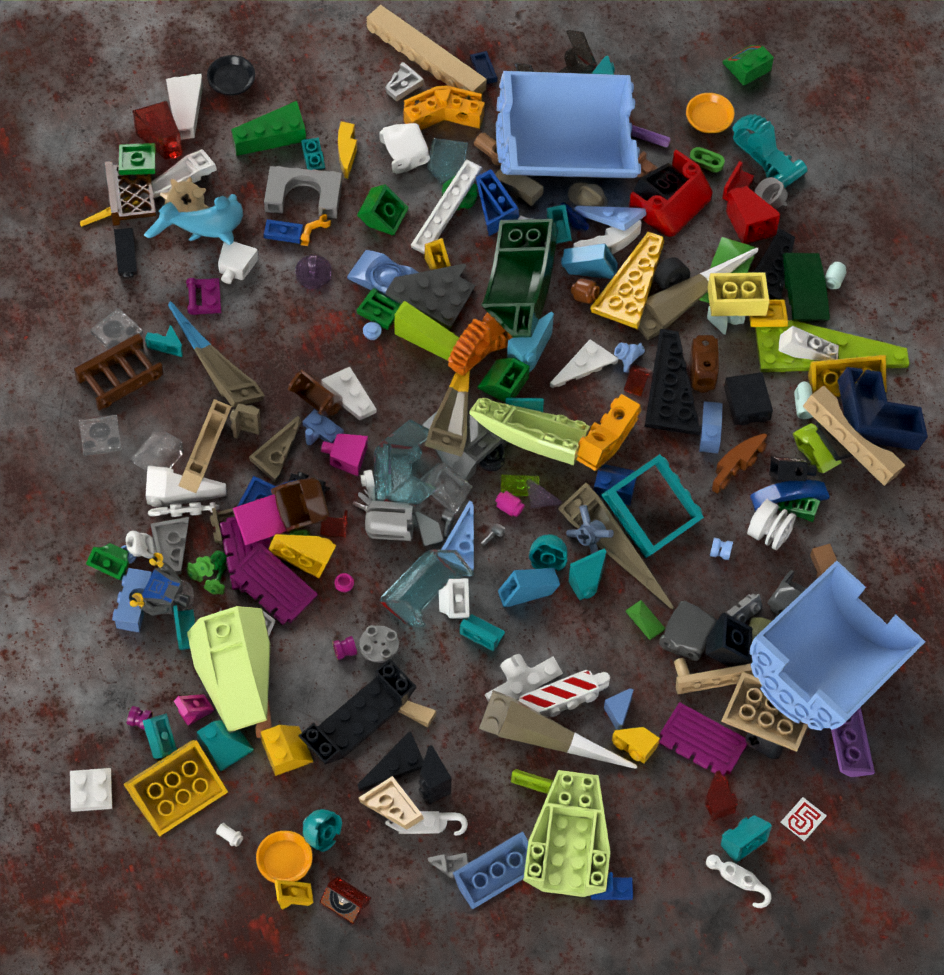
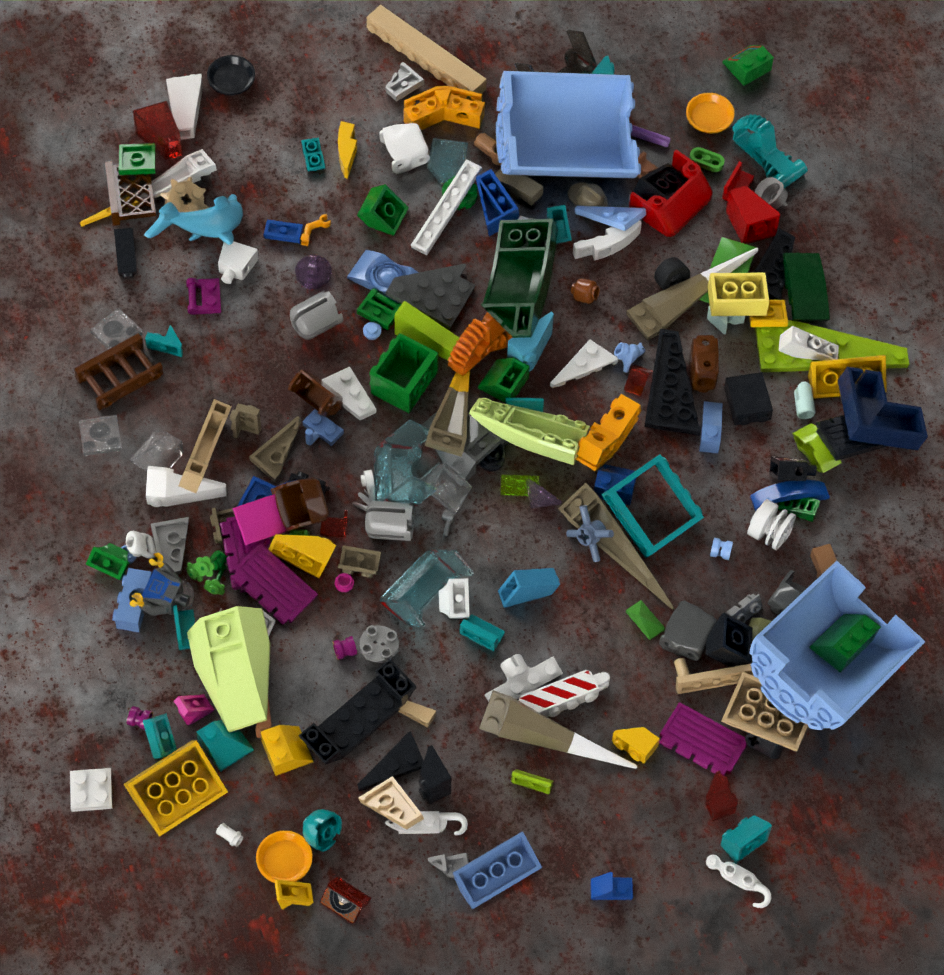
(177, 509): white piece -> none
(227, 378): dark tan plate -> none
(270, 131): green wedge -> none
(284, 179): light grey arch -> none
(315, 315): none -> light grey cylinder
(347, 452): dark pink torso -> none
(359, 560): none -> dark tan bracket
(403, 372): none -> green container
(429, 529): light grey slope -> none
(436, 254): yellow slope -> none
(463, 536): light blue wing -> none
(483, 66): dark blue tile -> none
(497, 530): flat silver hand -> none
(509, 504): dark pink brick -> none
(548, 552): teal cylinder -> none
(570, 839): yellowish green wedge -> none
(575, 218): clear blue cylinder -> none
(586, 574): teal slope -> none
(590, 261): dark azure slope -> none
(618, 707): medium blue slope -> none
(628, 290): yellow wing -> none
(738, 458): dark orange slope -> none
(803, 819): white sticker -> none
(835, 275): light aqua brick -> none
(845, 640): none -> green slope
(853, 747): medium lavender slope -> none
(878, 461): tan arch -> none

